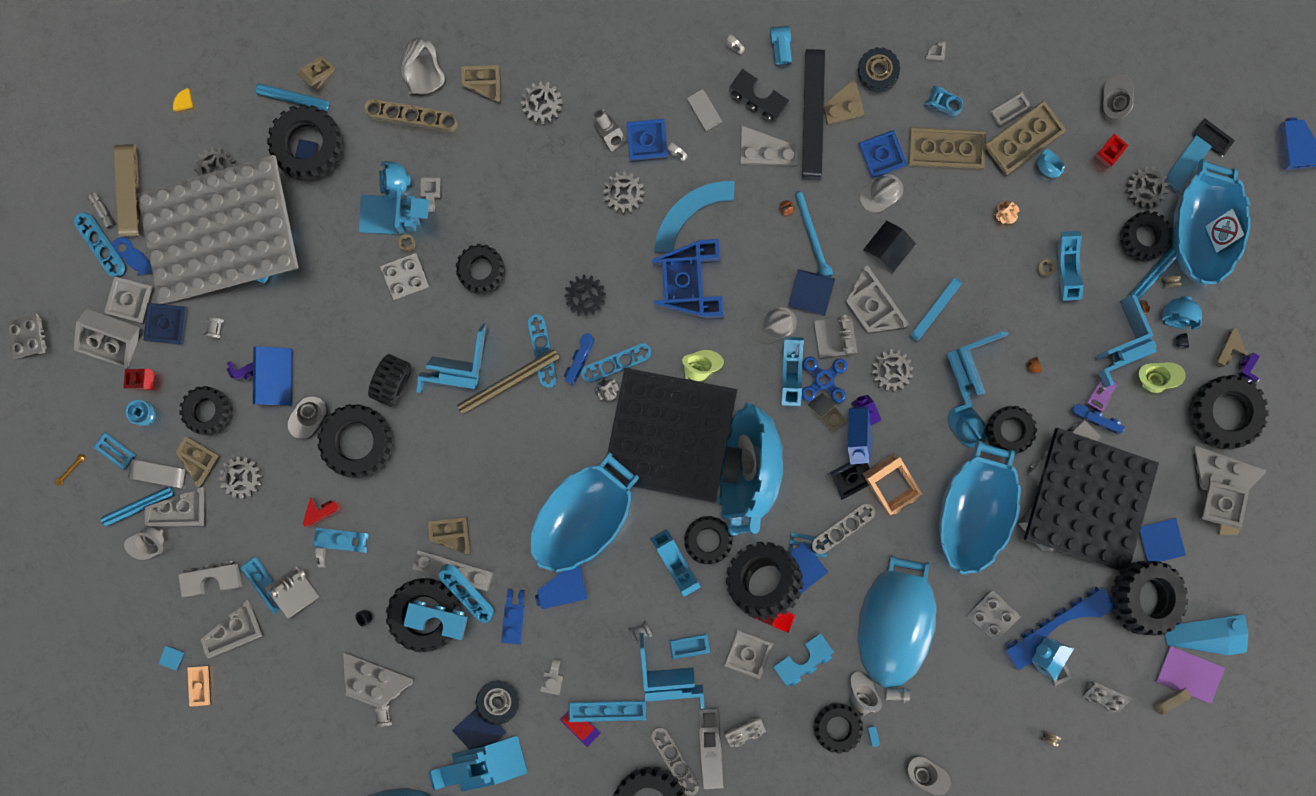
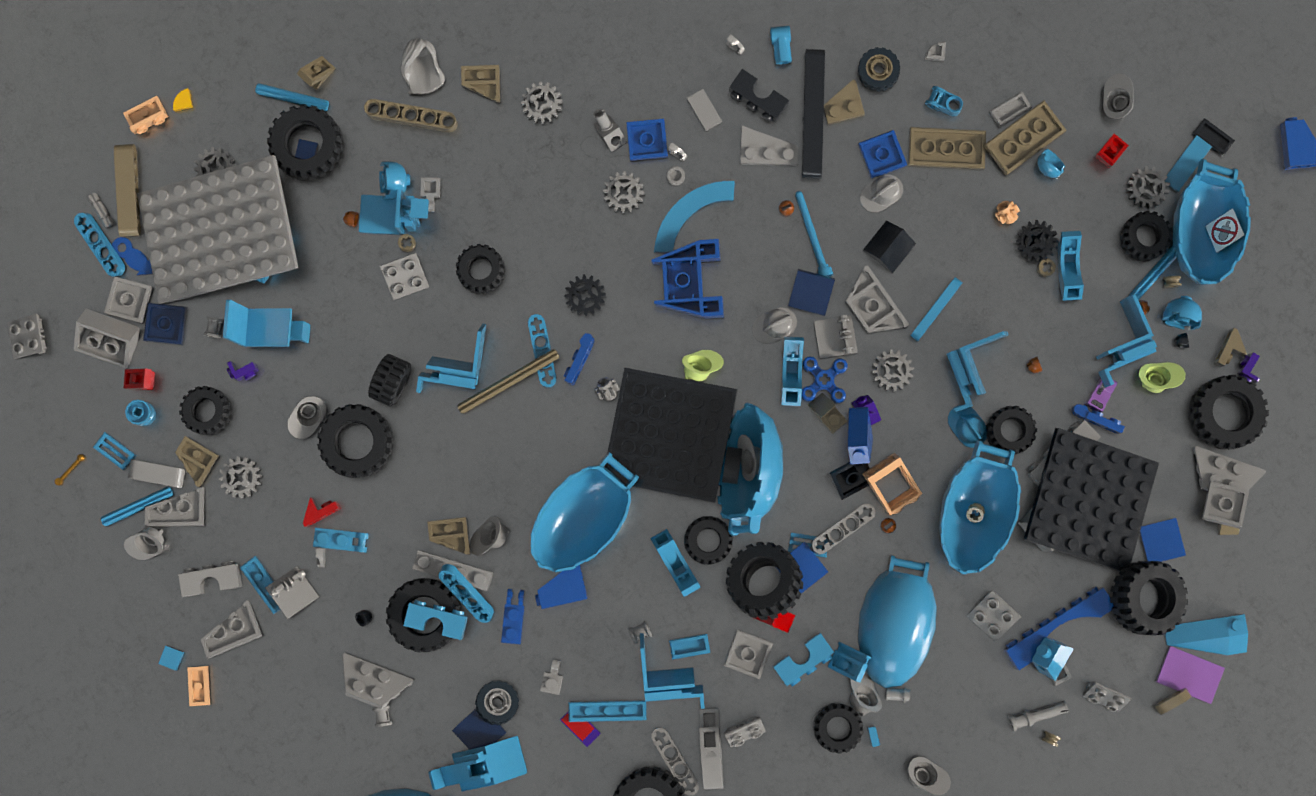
(145, 115): none -> light nougat bracket
(262, 326): none -> dark azure piece
(271, 376): blue tile -> none
(351, 218): none -> dark orange hinge
(489, 535): none -> light grey piece
(615, 360): dark azure beam -> none
(675, 175): none -> light grey tile
(849, 662): none -> dark azure plate
(885, 522): none -> dark orange hinge
(979, 508): none -> dark tan bush
(1029, 717): none -> light grey pin
(1042, 235): none -> black gear

